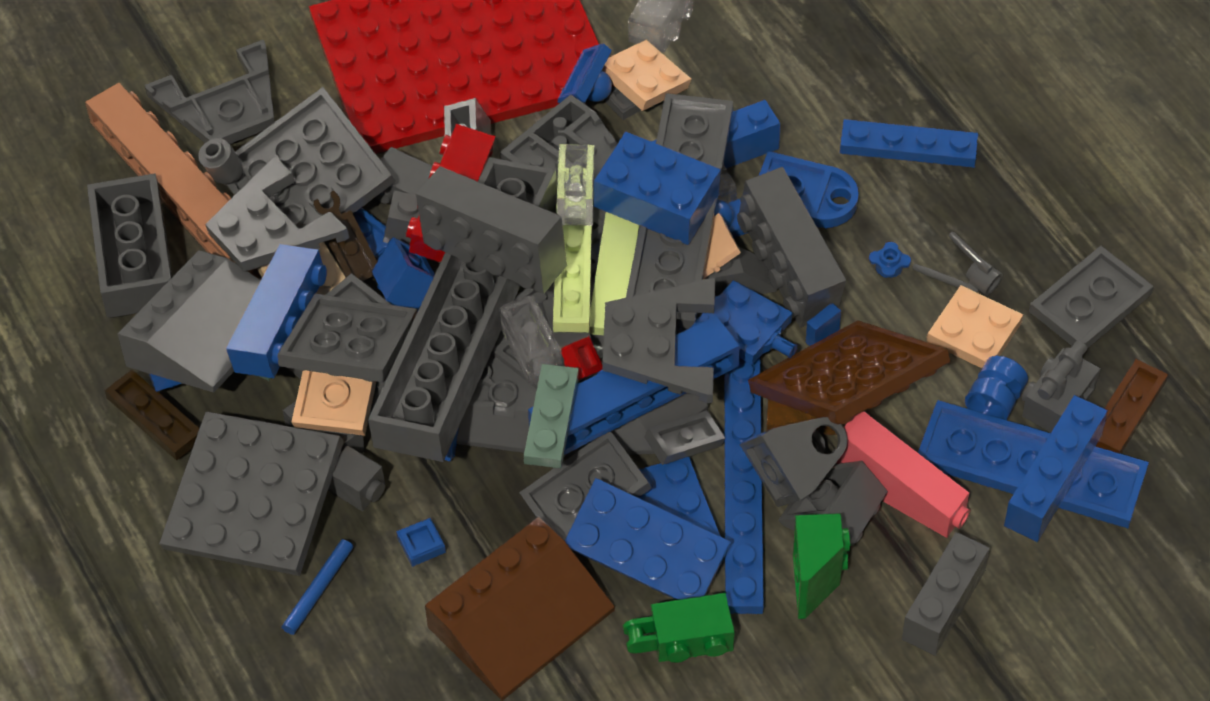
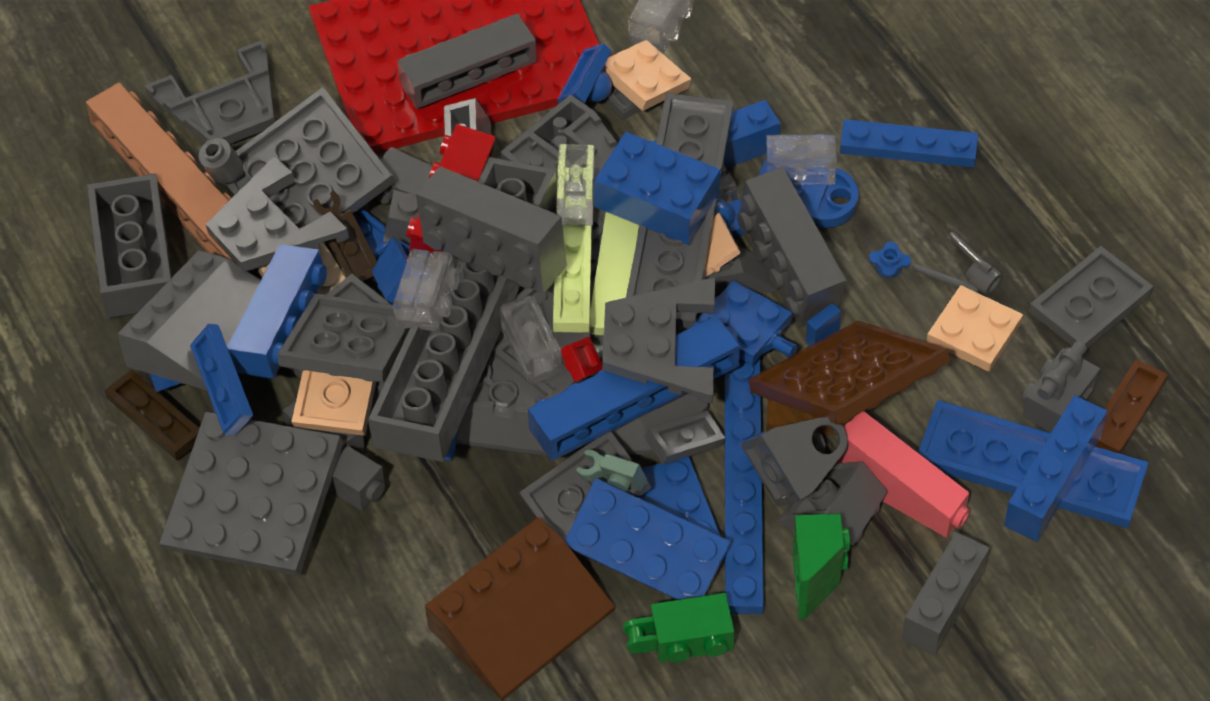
(221, 379): none -> blue tile
(317, 587): blue bar -> none
(421, 542): blue tile -> none
(425, 290): none -> clear brick
(467, 60): none -> dark grey brick
(551, 416): sand green plate -> none
(618, 471): none -> sand green plate
(804, 157): none -> clear brick
(997, 387): blue wheel -> none

